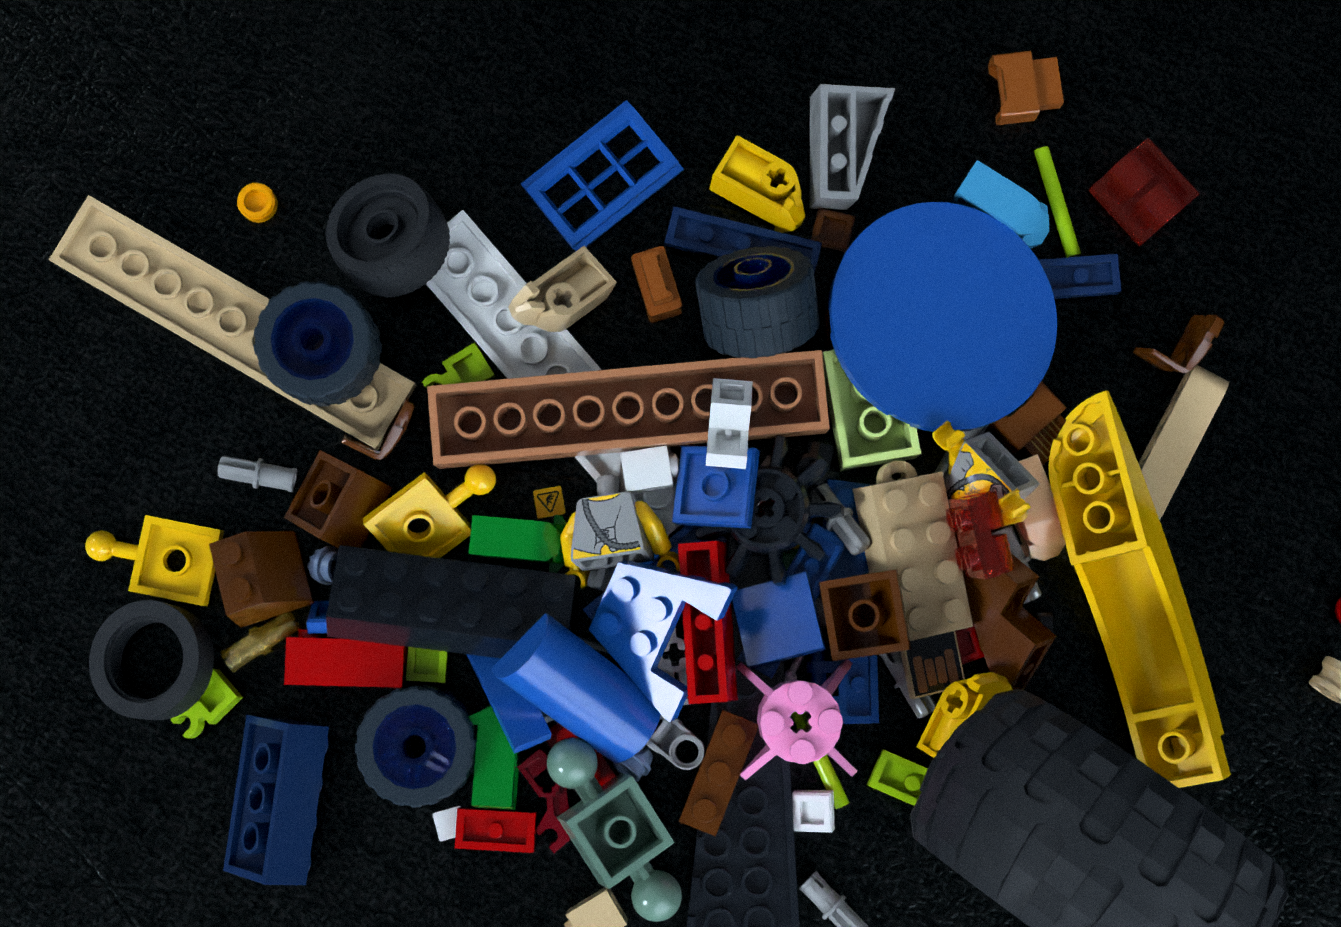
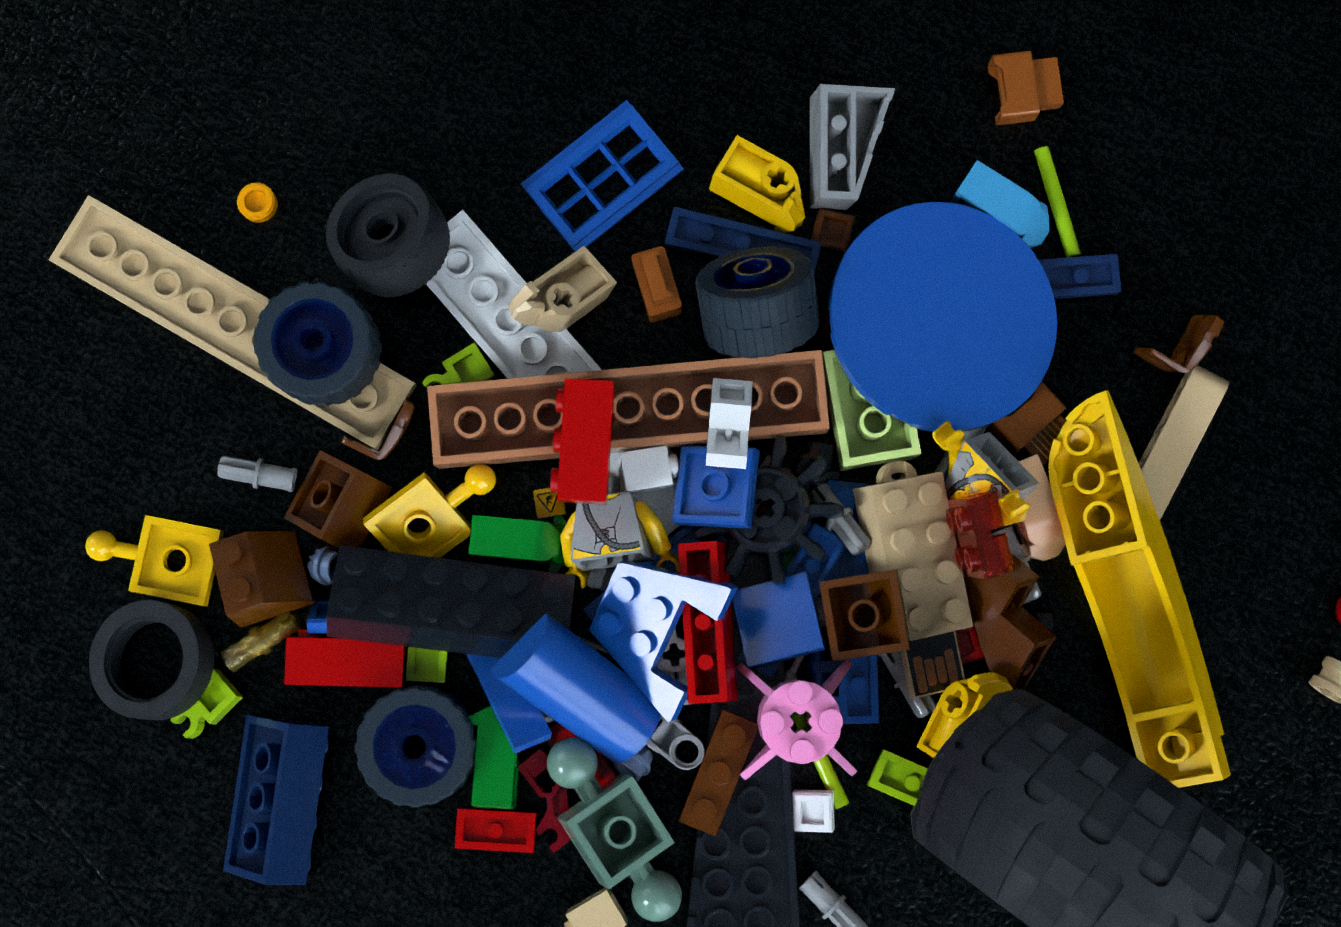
(446, 823): white sticker -> none
(583, 441): none -> red brick
(1143, 191): clear red plate -> none

